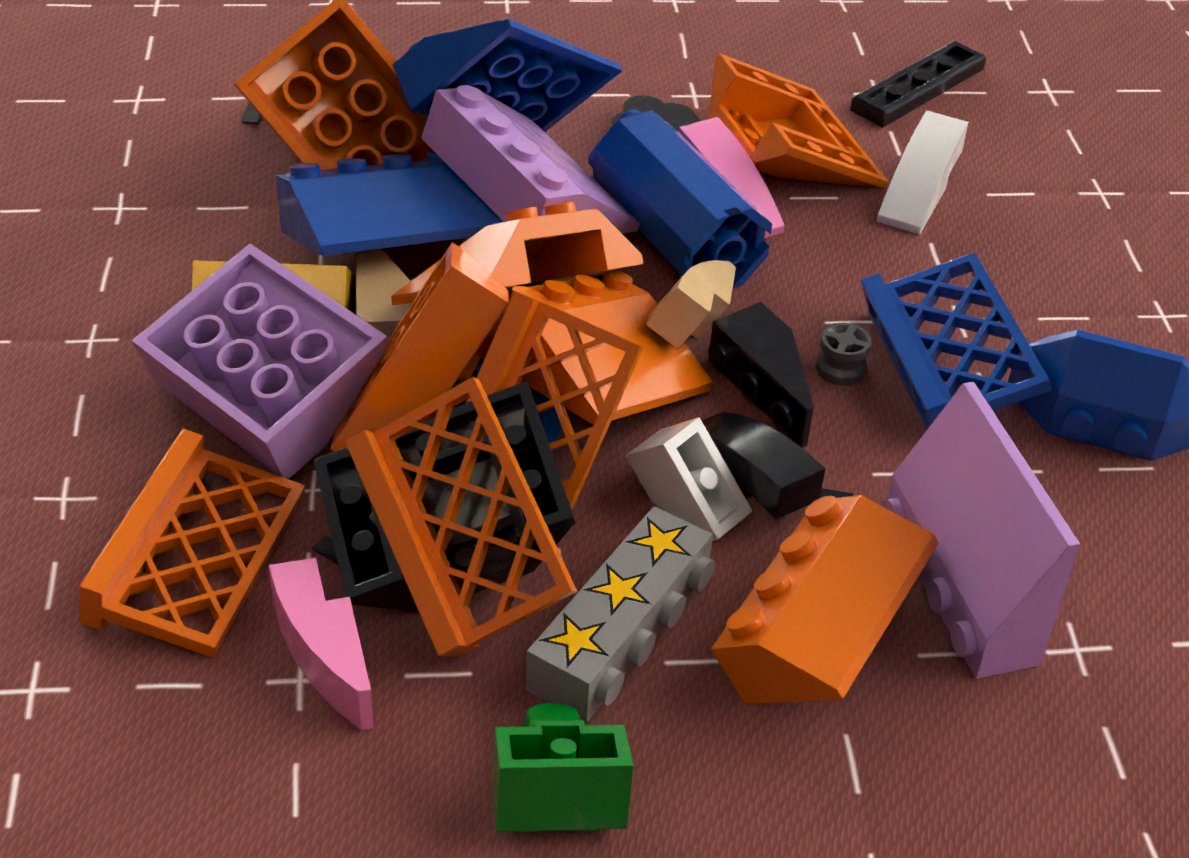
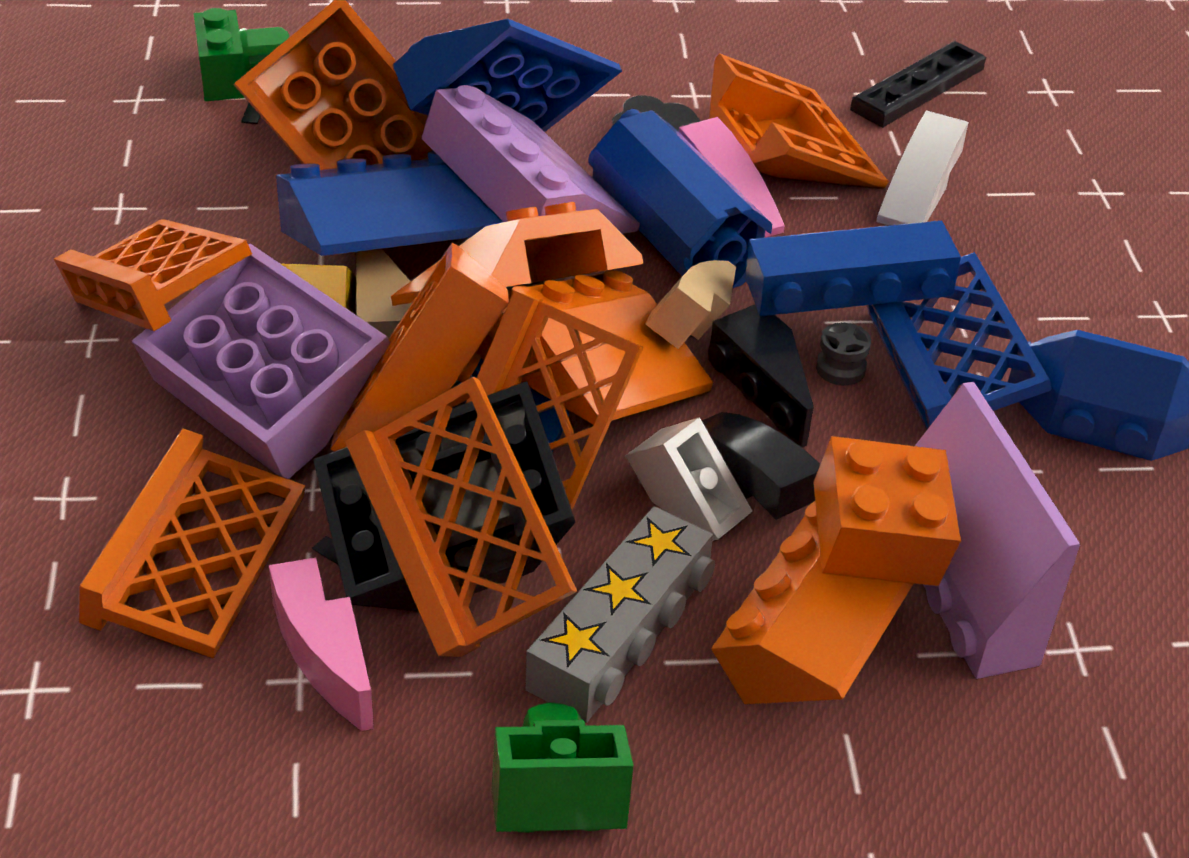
(149, 270): none -> orange fence
(230, 51): none -> green brick
(851, 268): none -> blue brick
(885, 511): none -> orange brick

